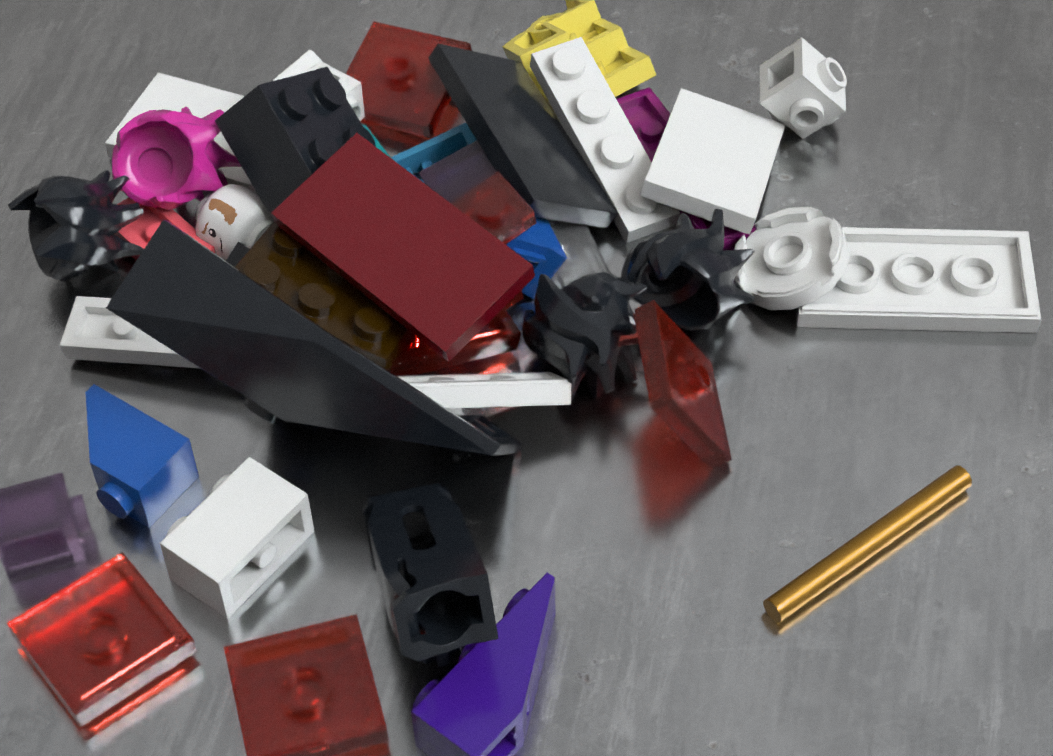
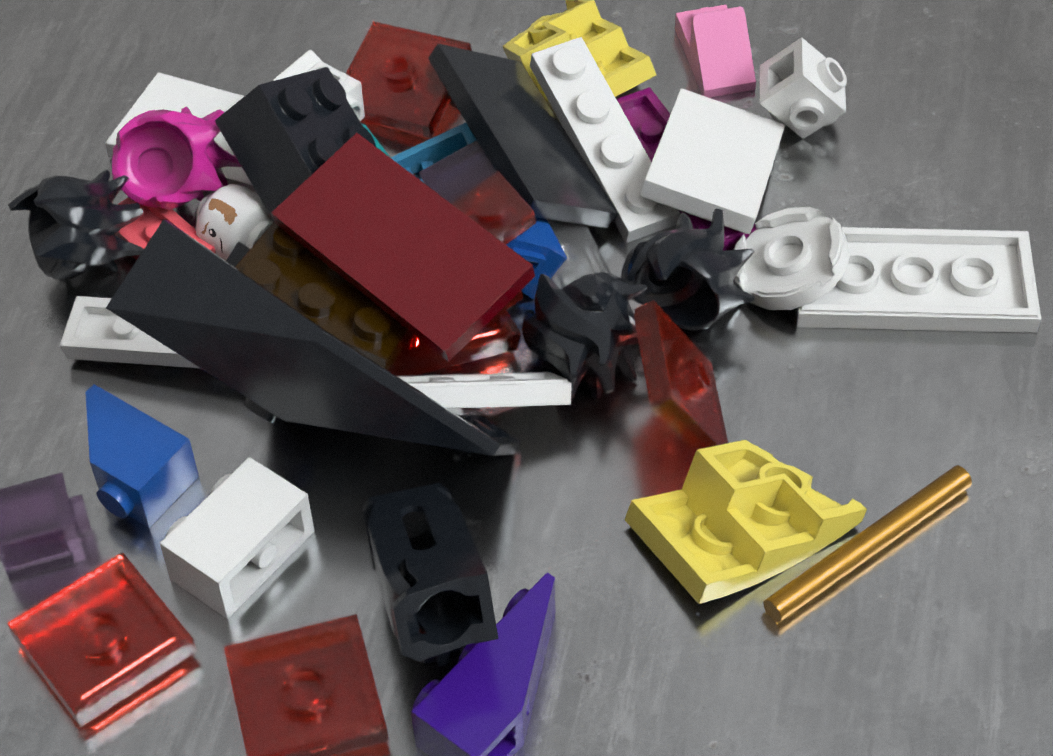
(717, 49): none -> bright pink slope
(738, 520): none -> light yellow slope

